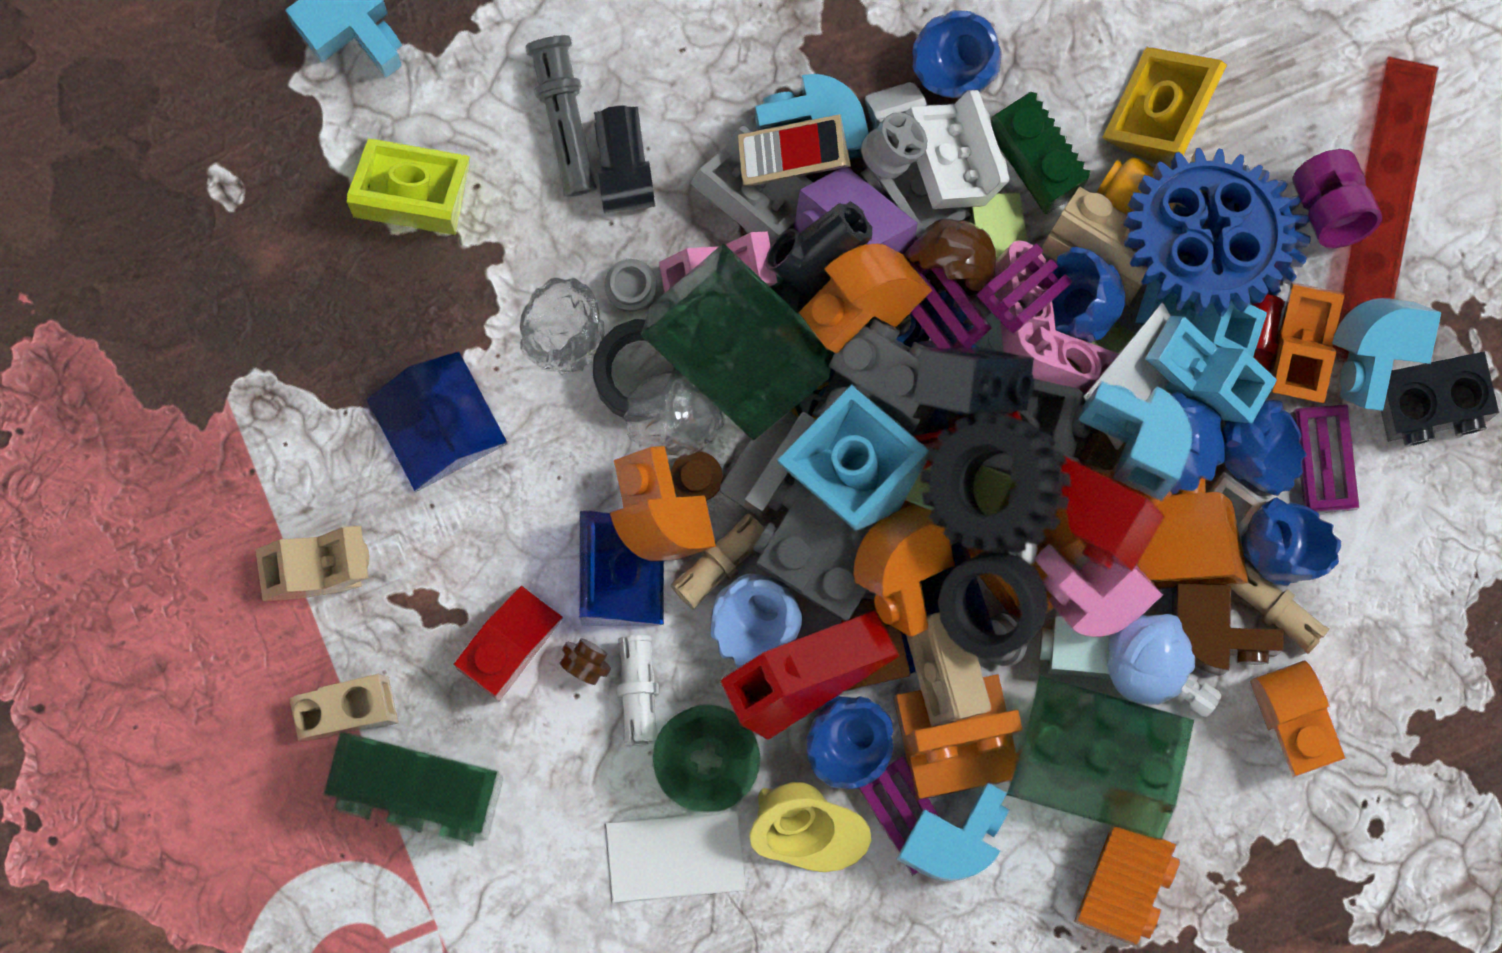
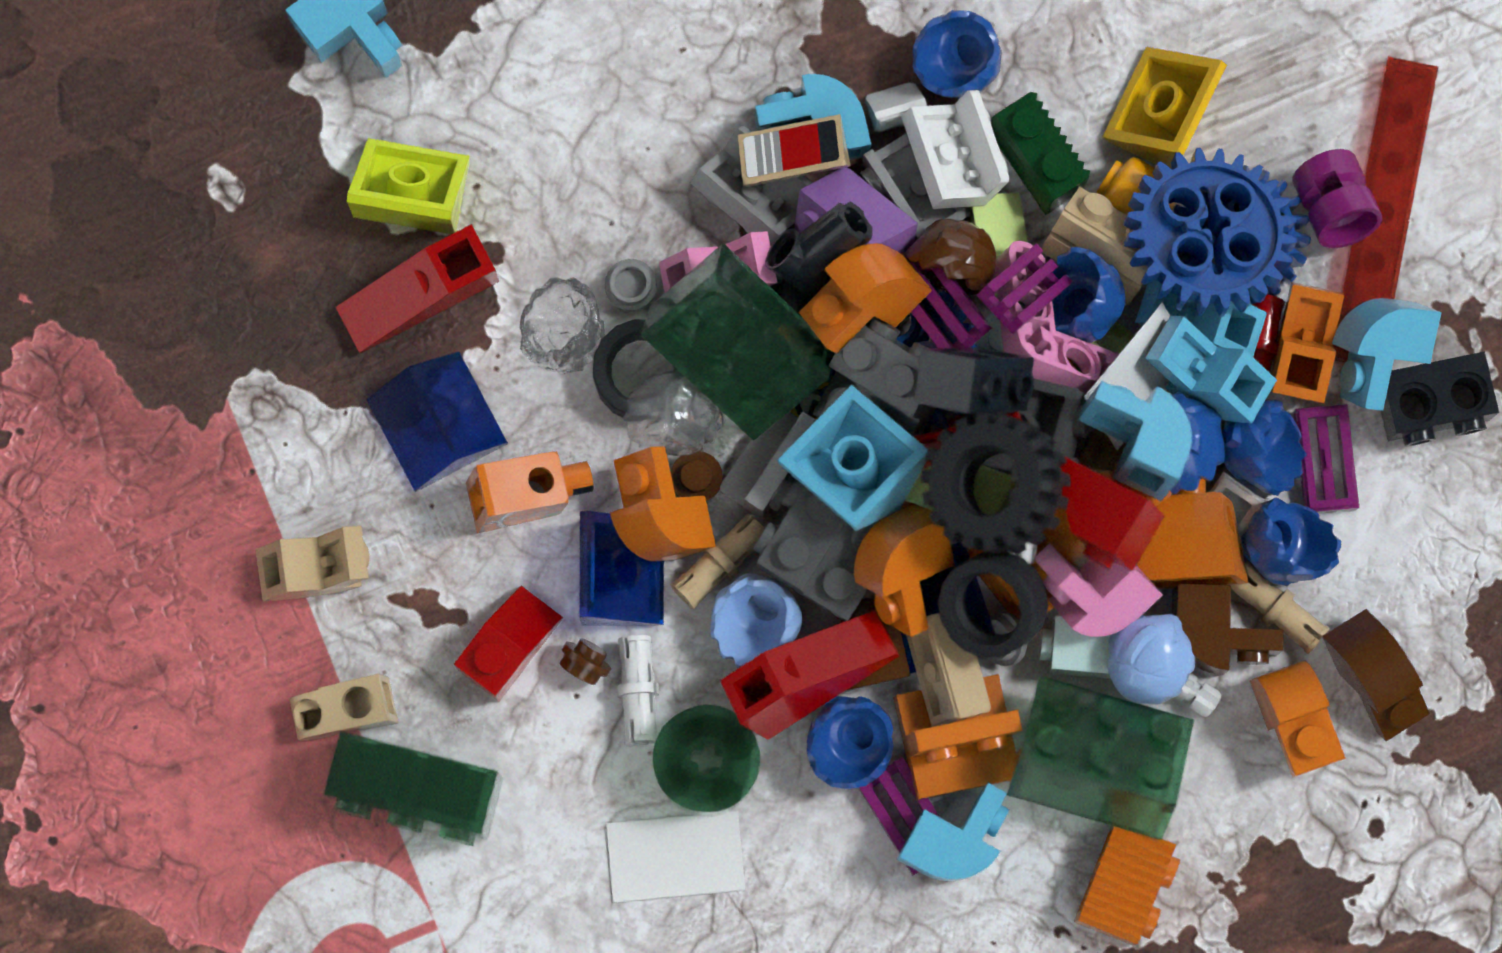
(418, 289): none -> red slope
(502, 492): none -> orange torso
(559, 91): dark grey pin -> none
(623, 172): black piece -> none
(806, 830): light yellow piece -> none
(894, 145): light grey wheel -> none
(1379, 672): none -> reddish brown brick

